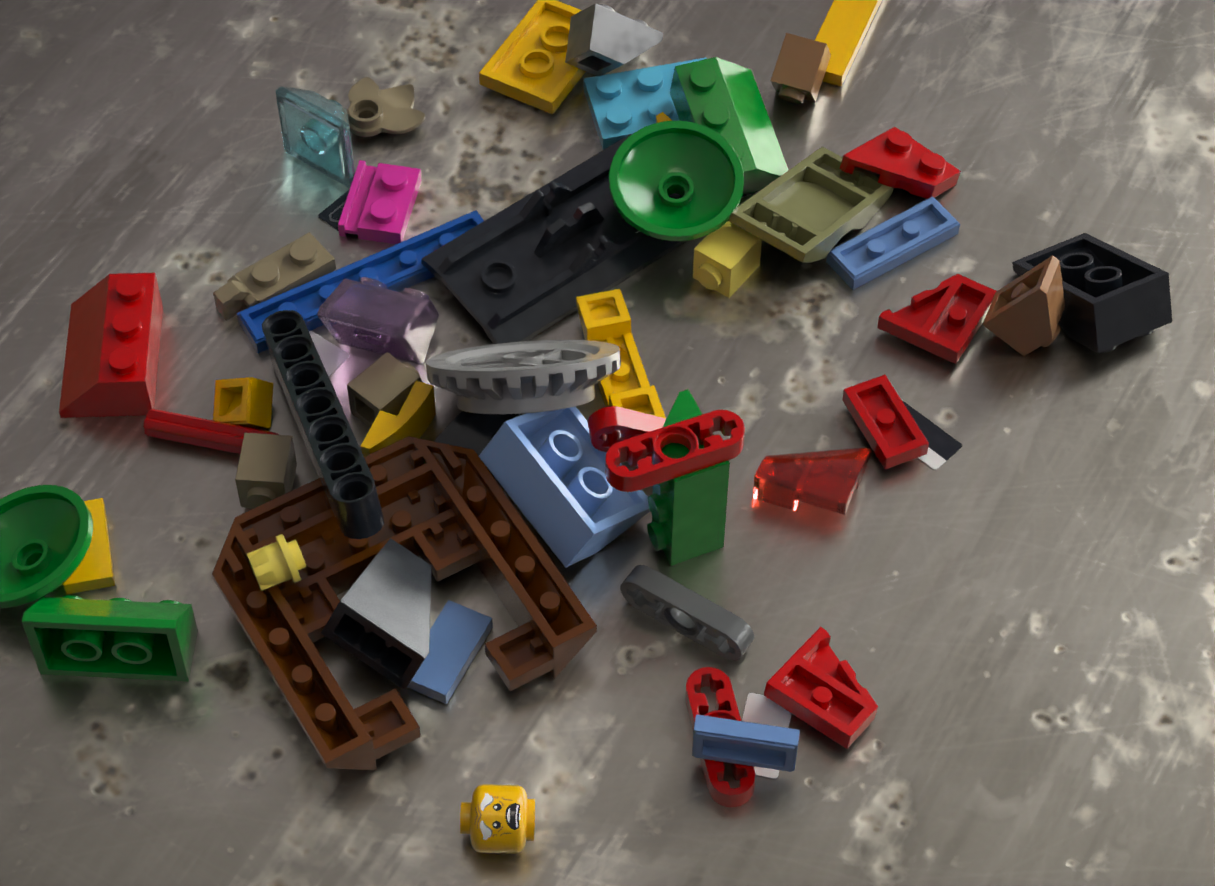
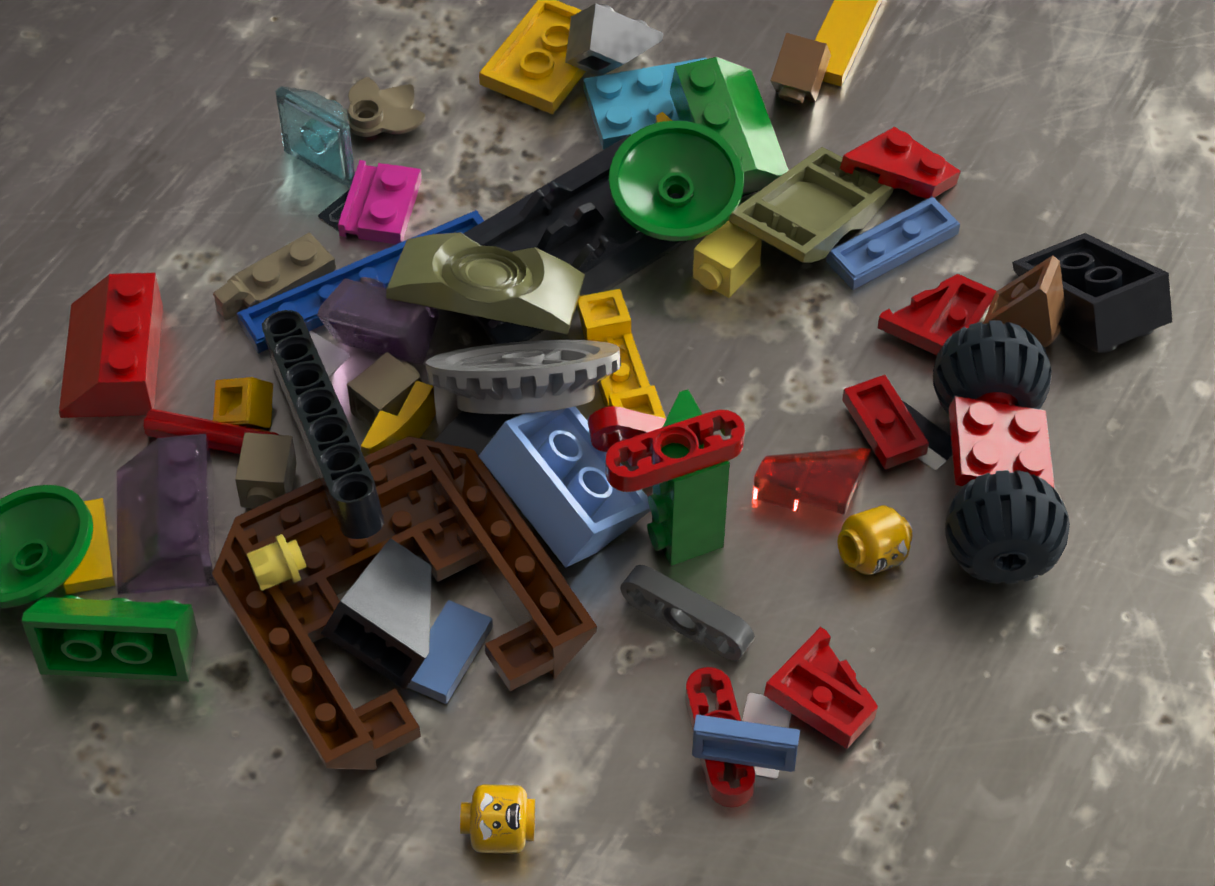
(166, 517): none -> slope
(487, 281): none -> olive slope
(875, 540): none -> yellow head
(1007, 515): none -> black plate

